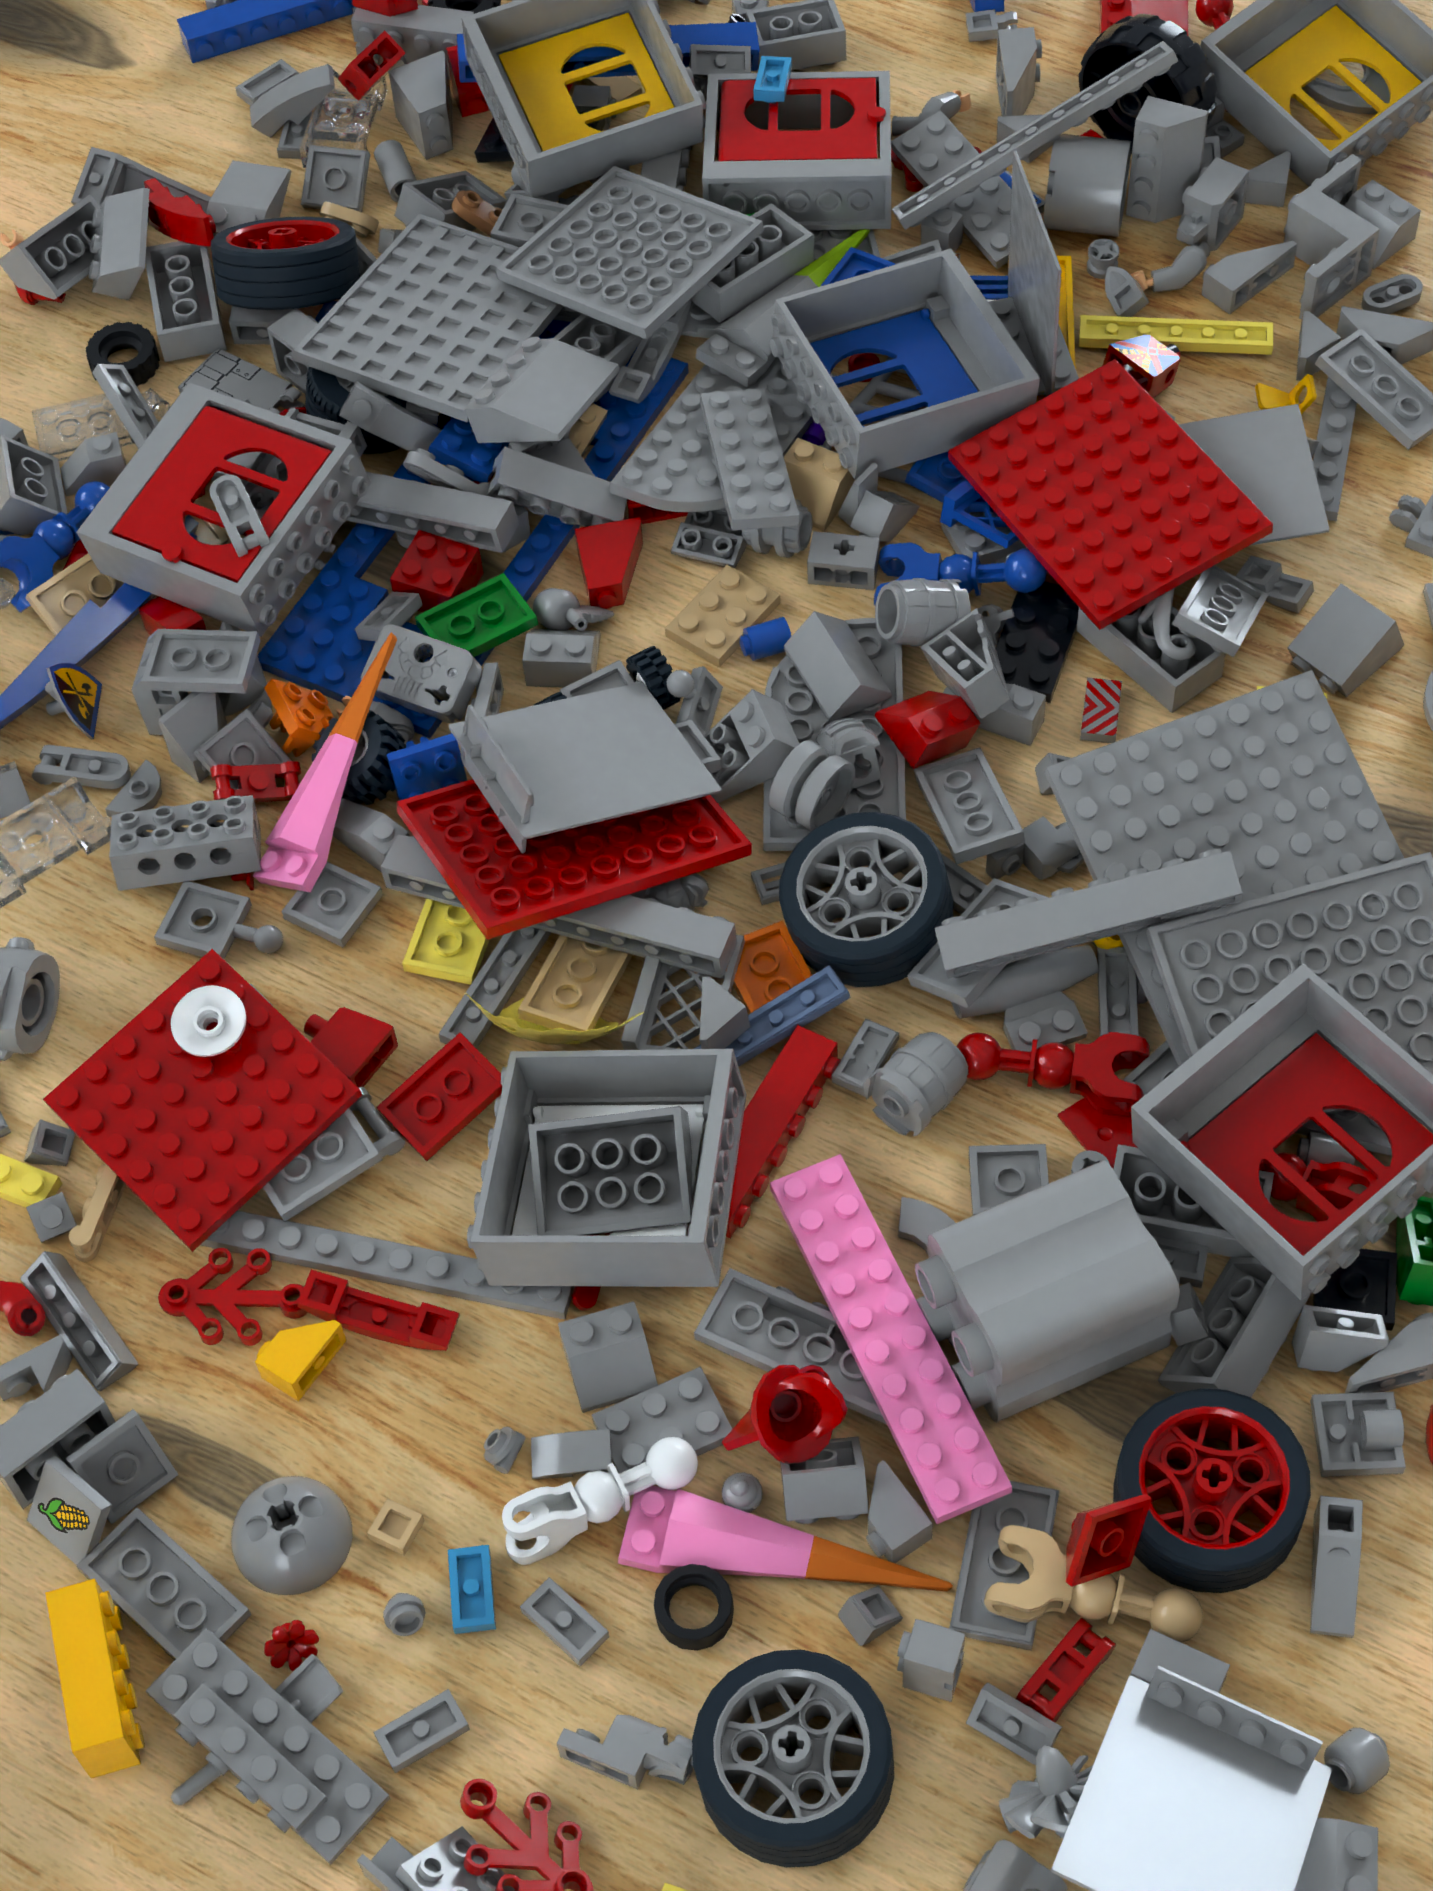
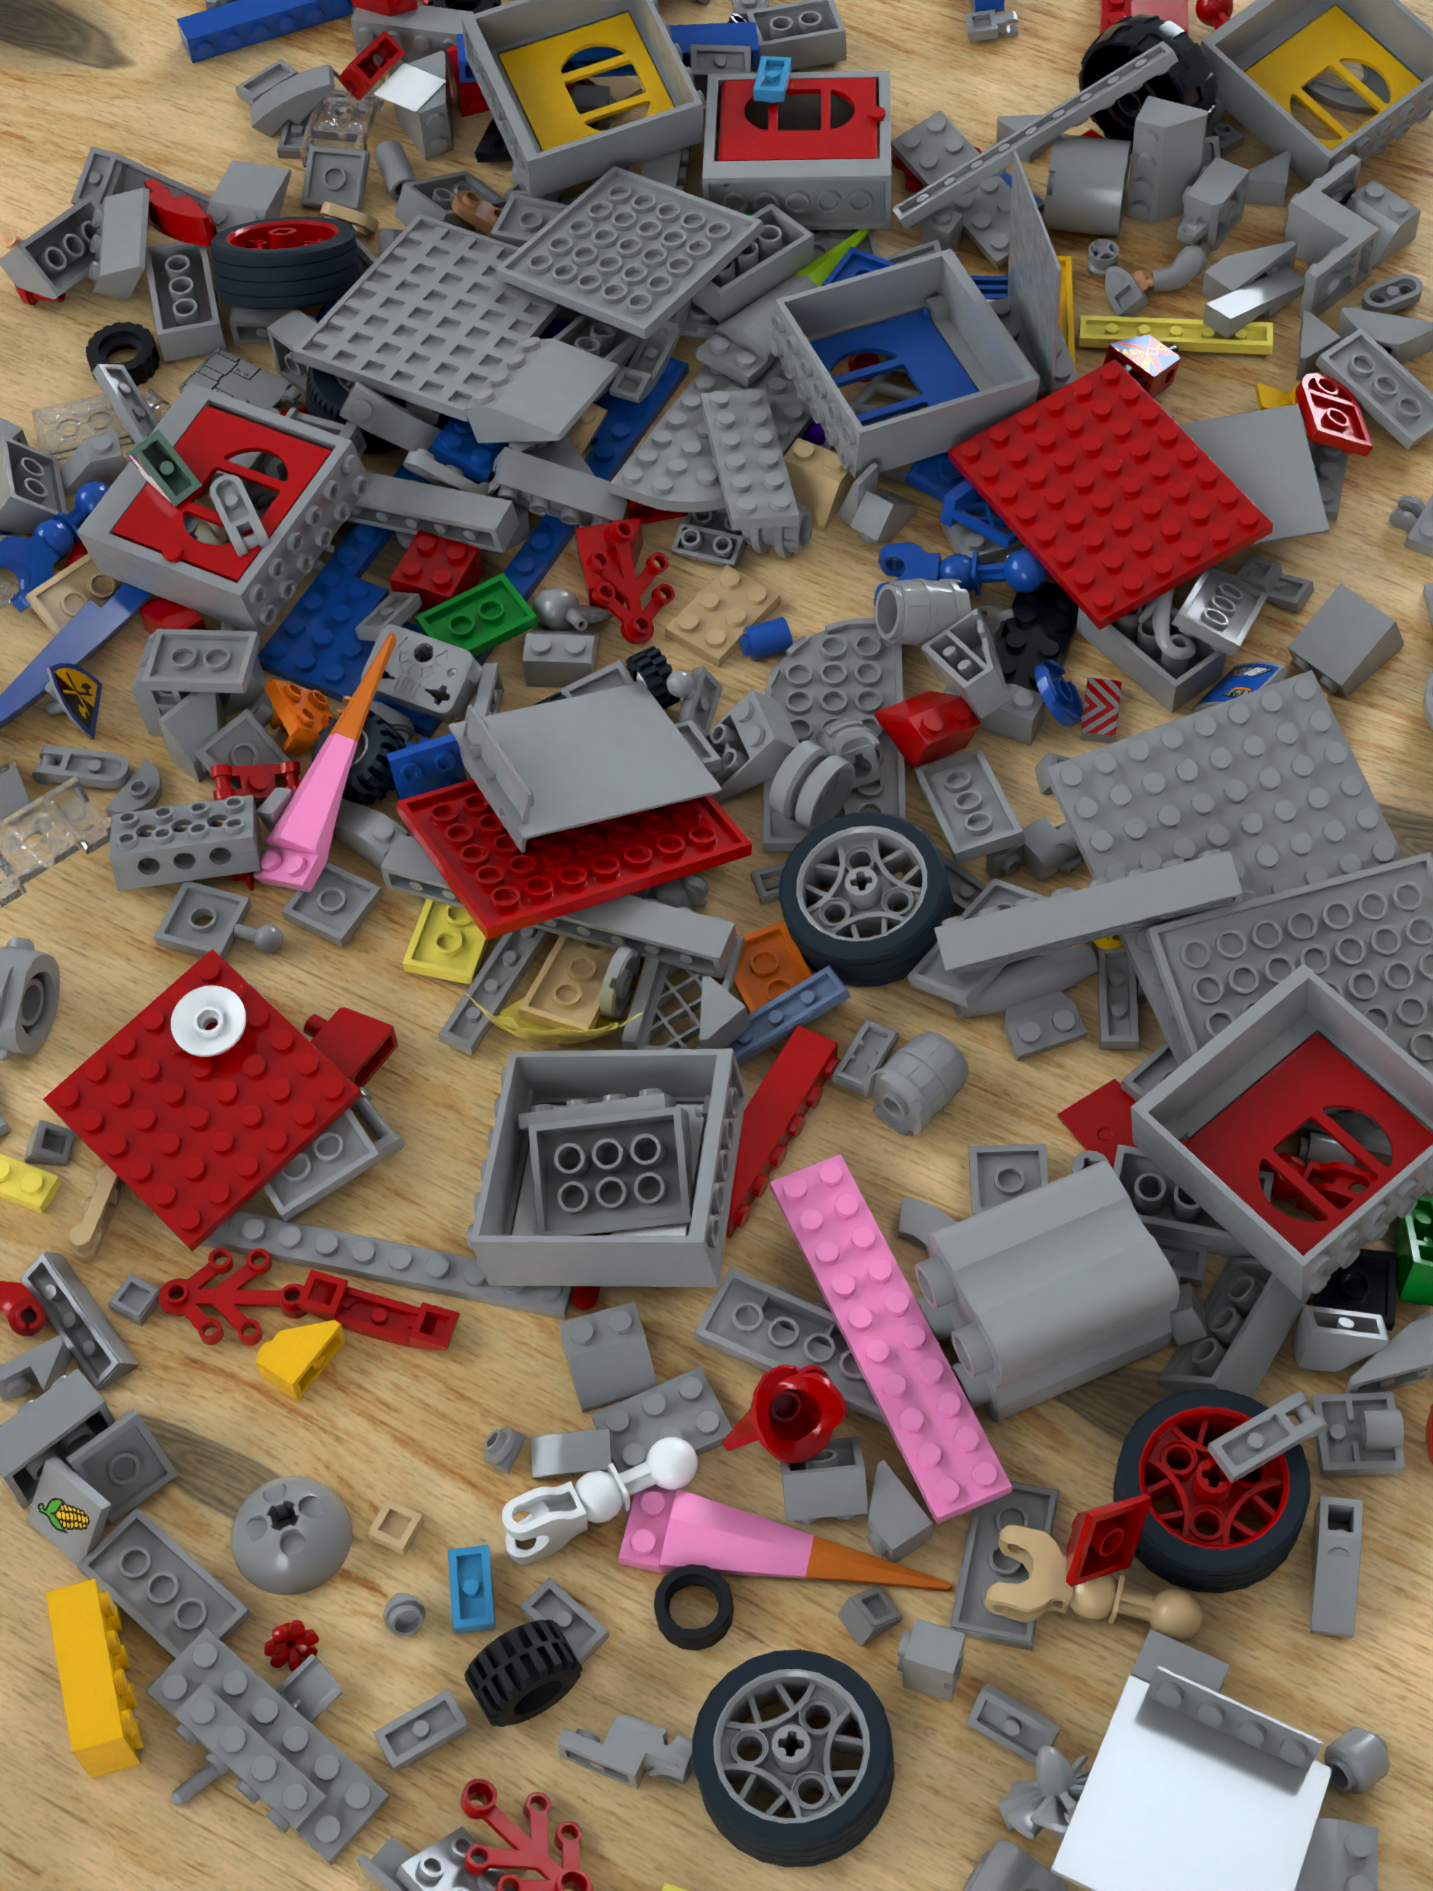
(51, 1217): light grey plate -> none
(135, 1300): none -> light grey tile
(163, 468): none -> sand green slope
(274, 806): none -> light grey slope
(409, 87): none -> white sticker
(442, 1096): red plate -> none
(523, 1673): none -> black tyre
(611, 1104): none -> light grey plate
(616, 985): none -> light grey tile
(628, 585): none -> red plant
(742, 1492): light grey plate -> none
(835, 666): light grey slope -> none
(843, 560): light grey brick -> none
(948, 103): light grey arm -> none
(1017, 69): light grey slope -> none
(1056, 1066): red piece -> none
(1060, 697): none -> blue tile
(1066, 1670): red plate -> none
(1242, 680): none -> slope
(1245, 304): none -> light grey slope
(1265, 1437): none -> light grey plate
(1332, 414): none -> red plate

